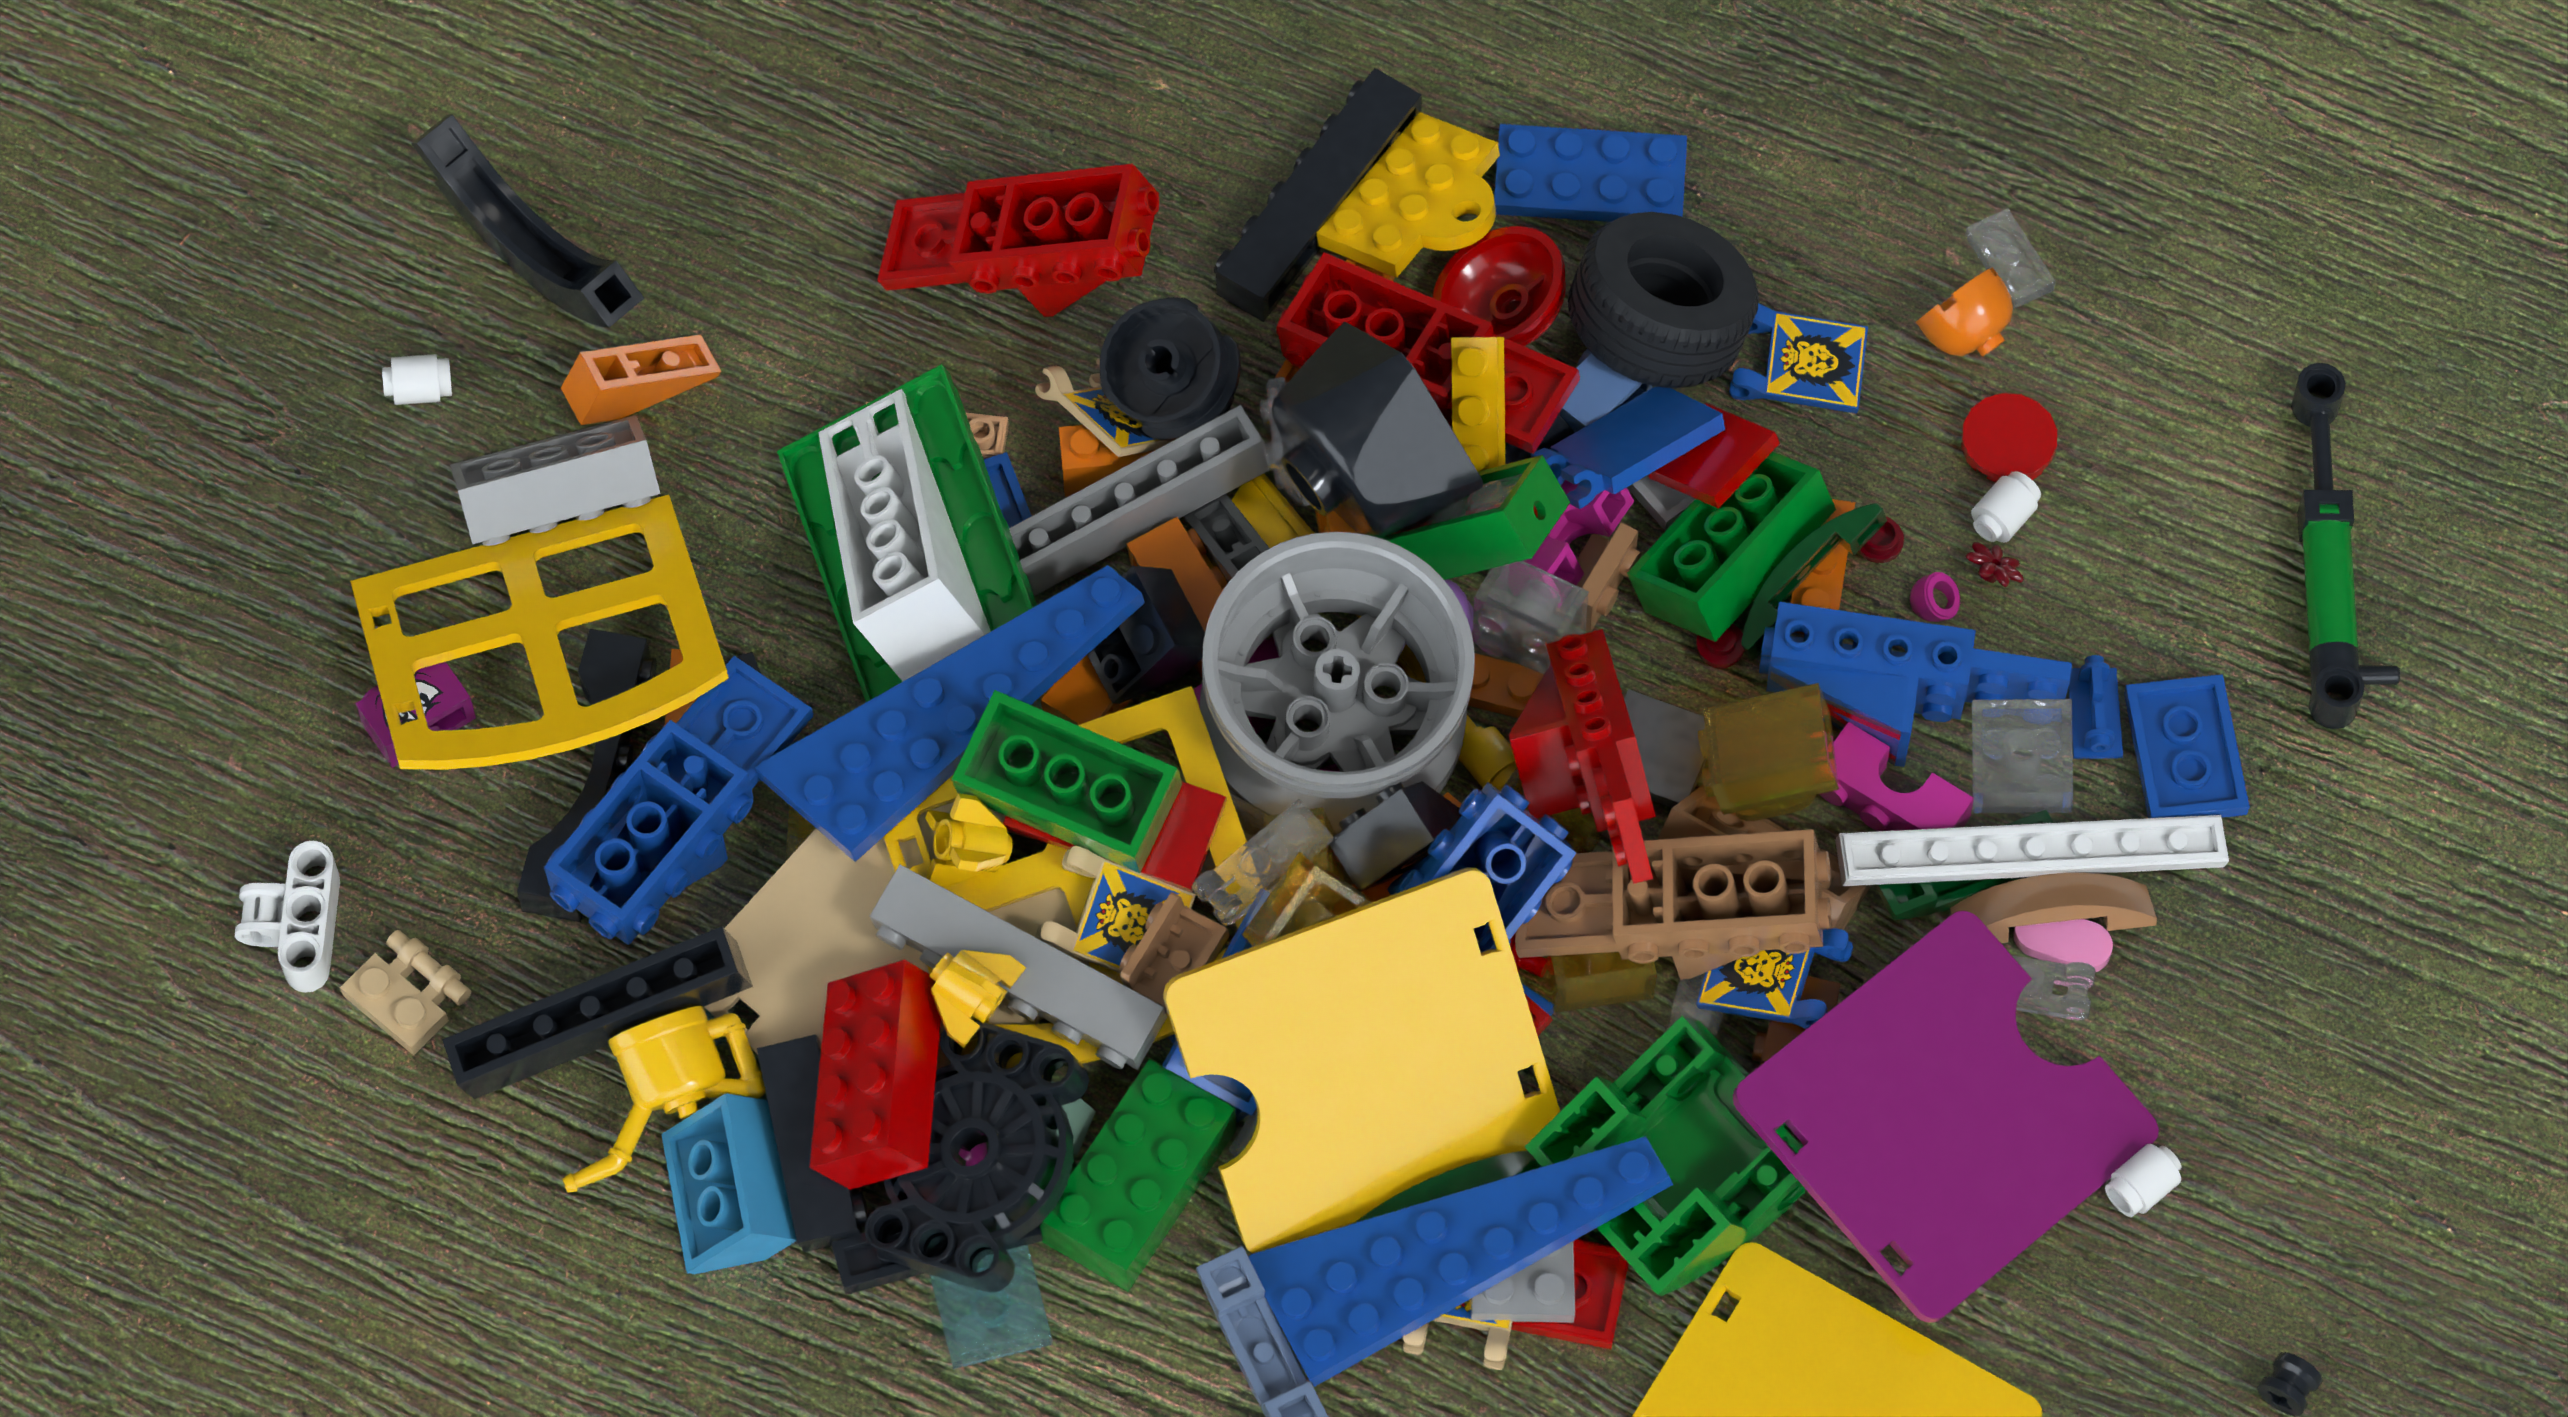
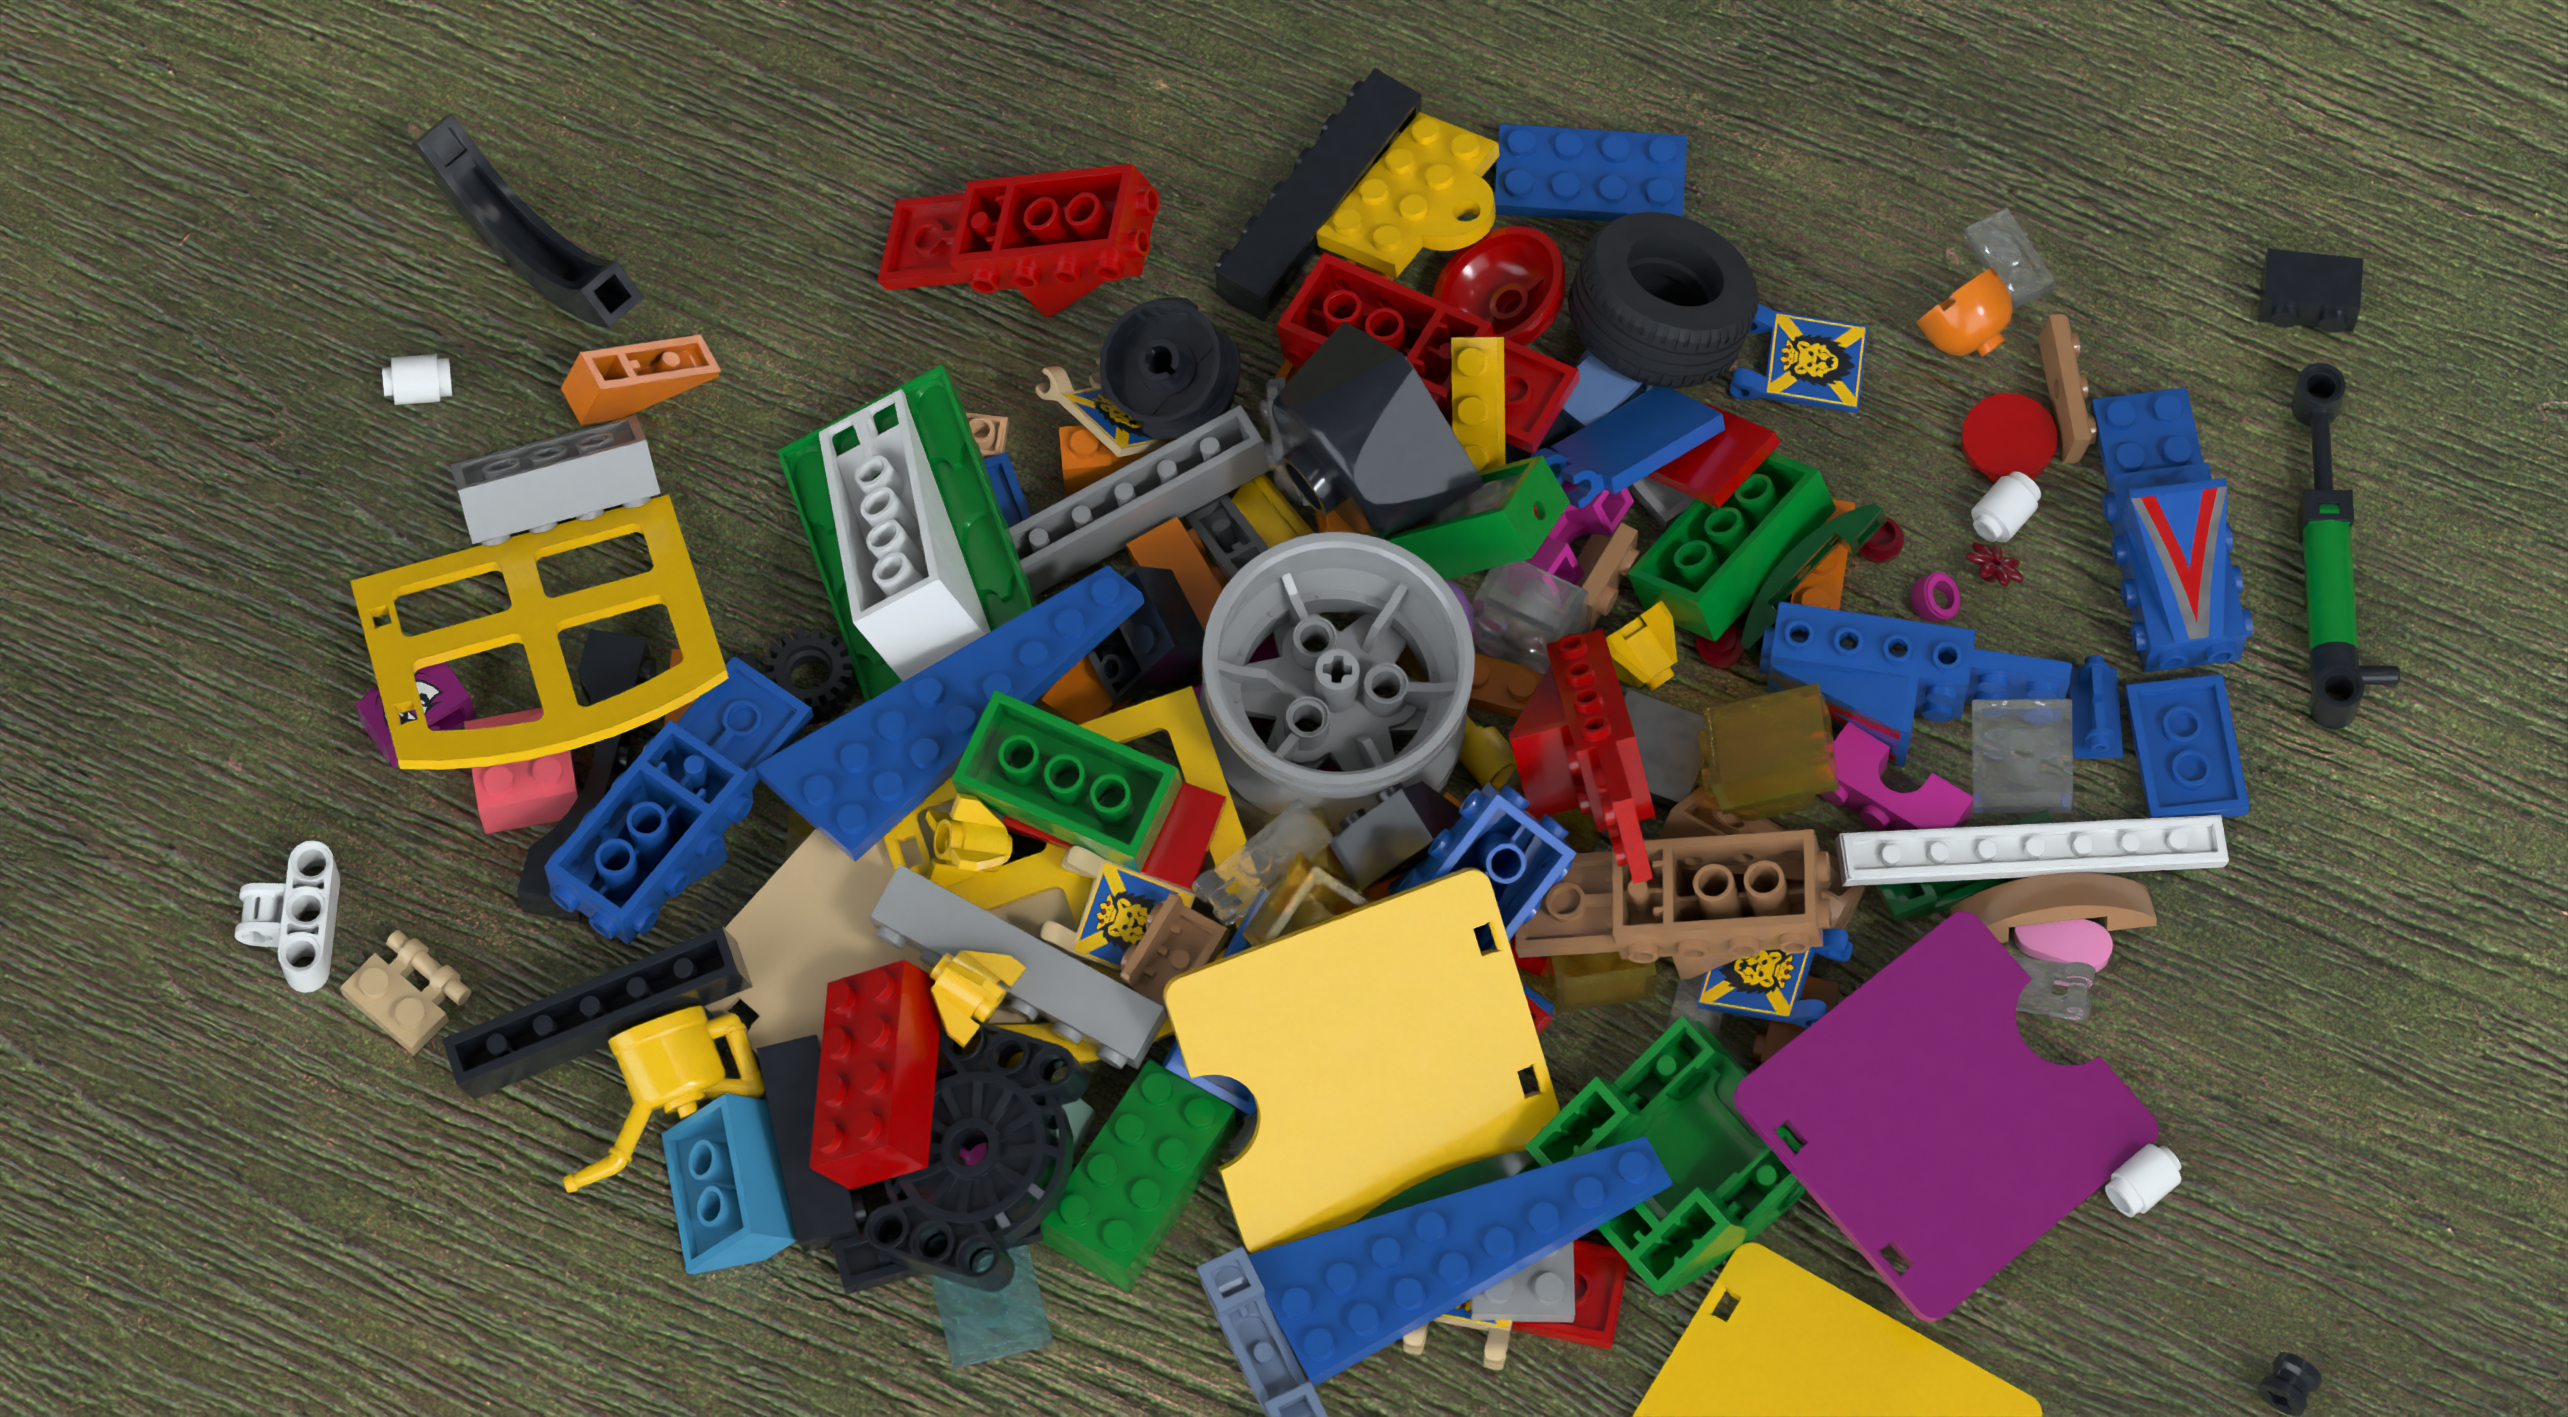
(525, 790): none -> coral brick
(814, 650): none -> black tyre
(1645, 648): none -> yellow brick
(2066, 388): none -> medium nougat tile
(2169, 533): none -> blue wedge
(2310, 290): none -> black brick

